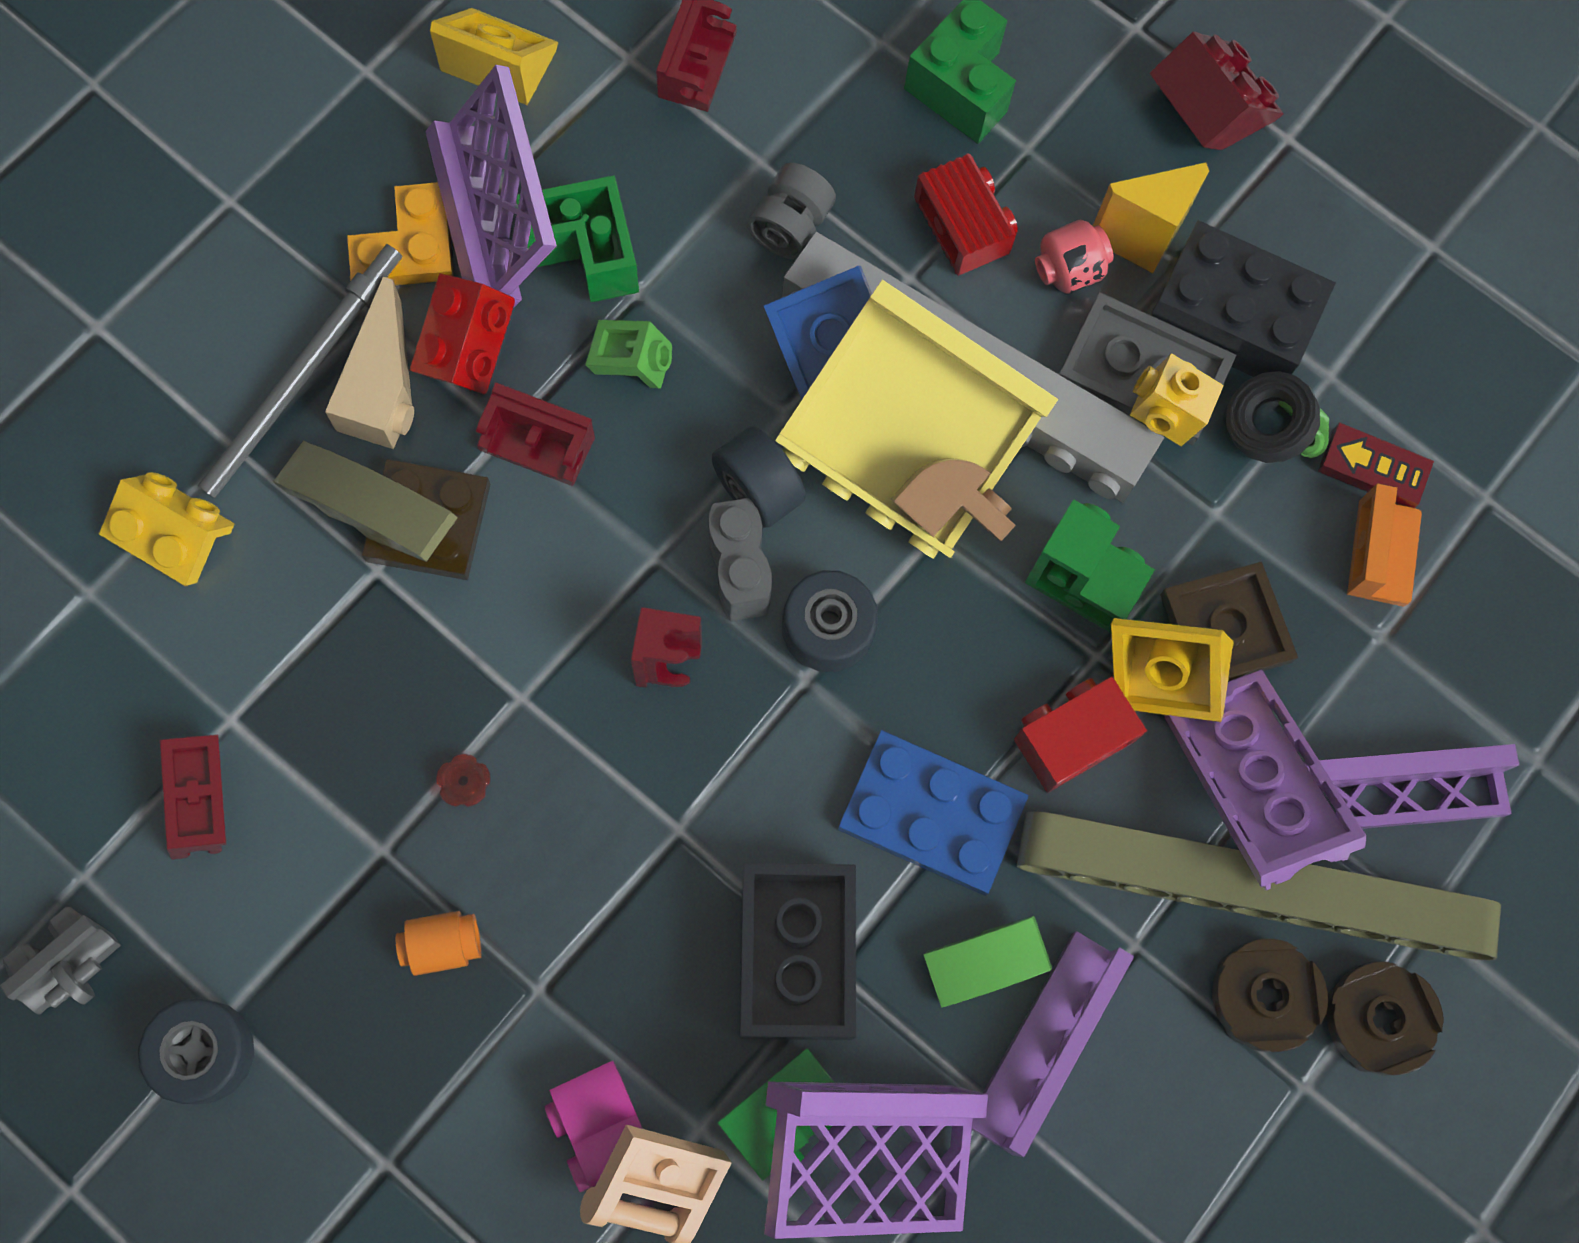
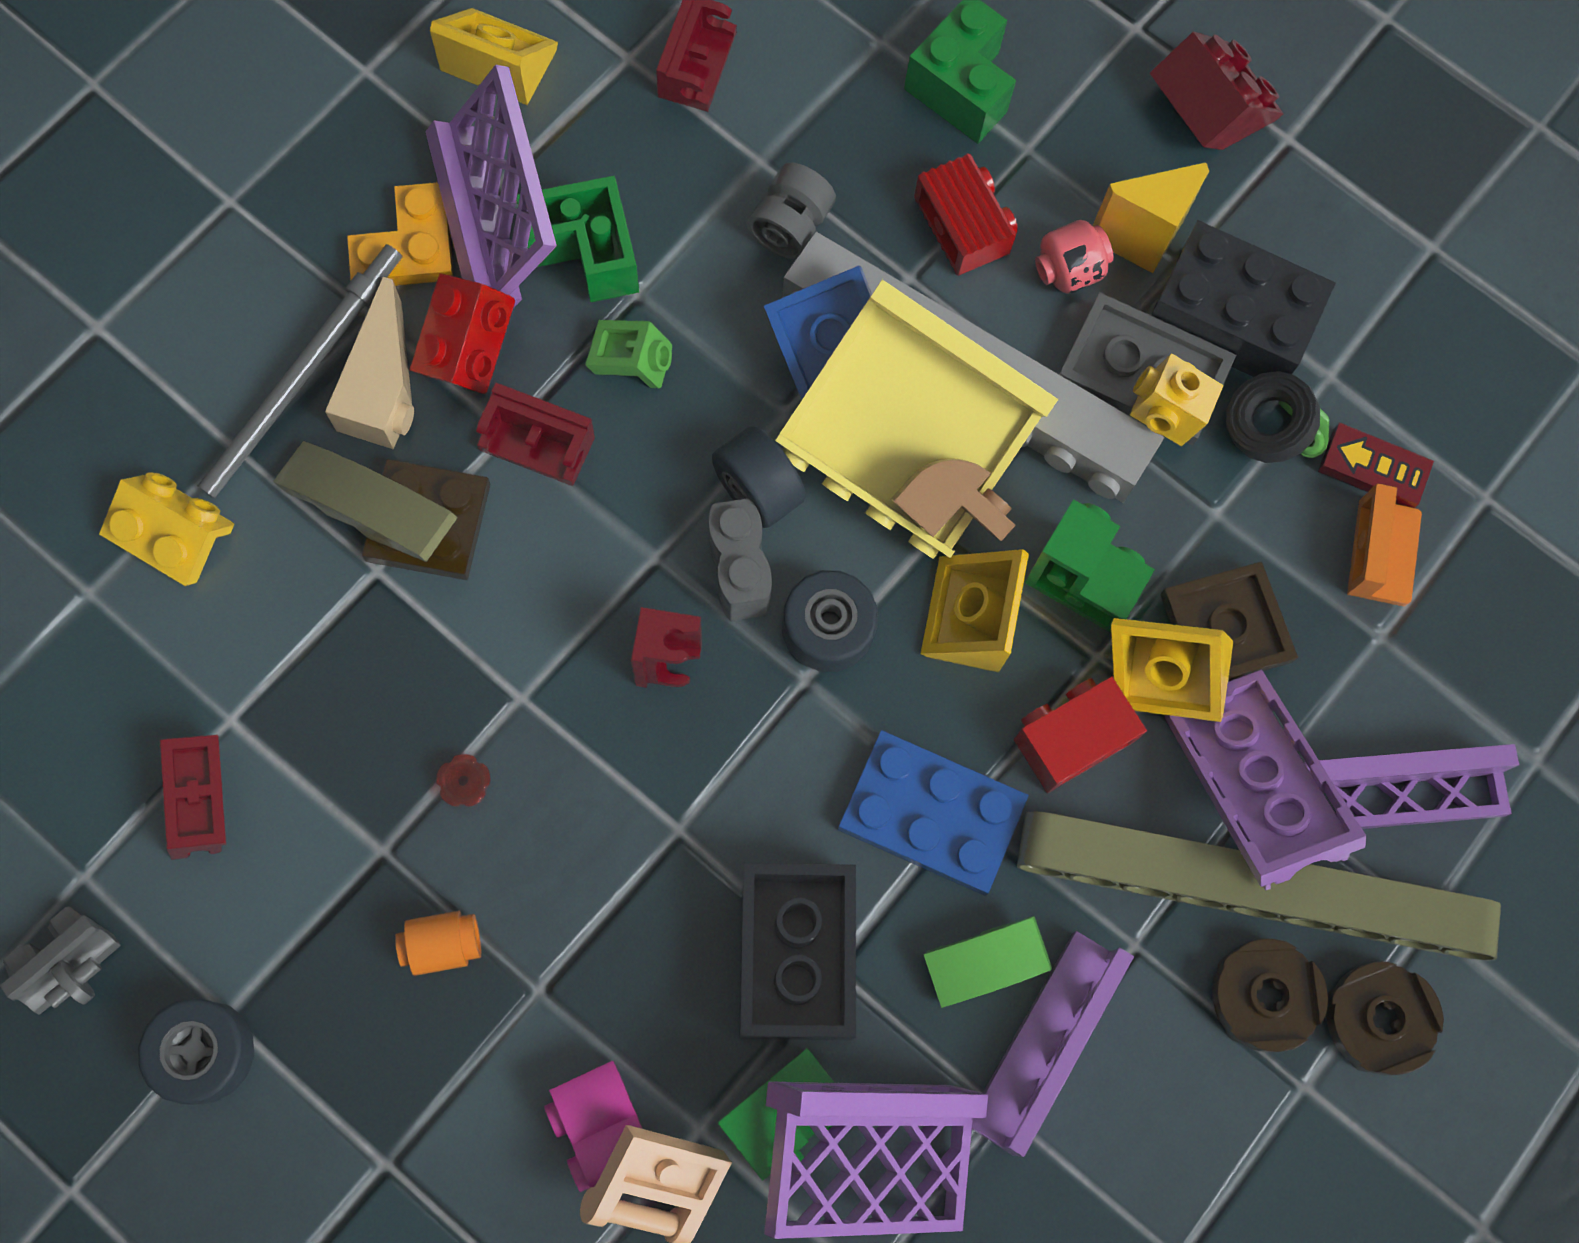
(975, 608): none -> yellow slope

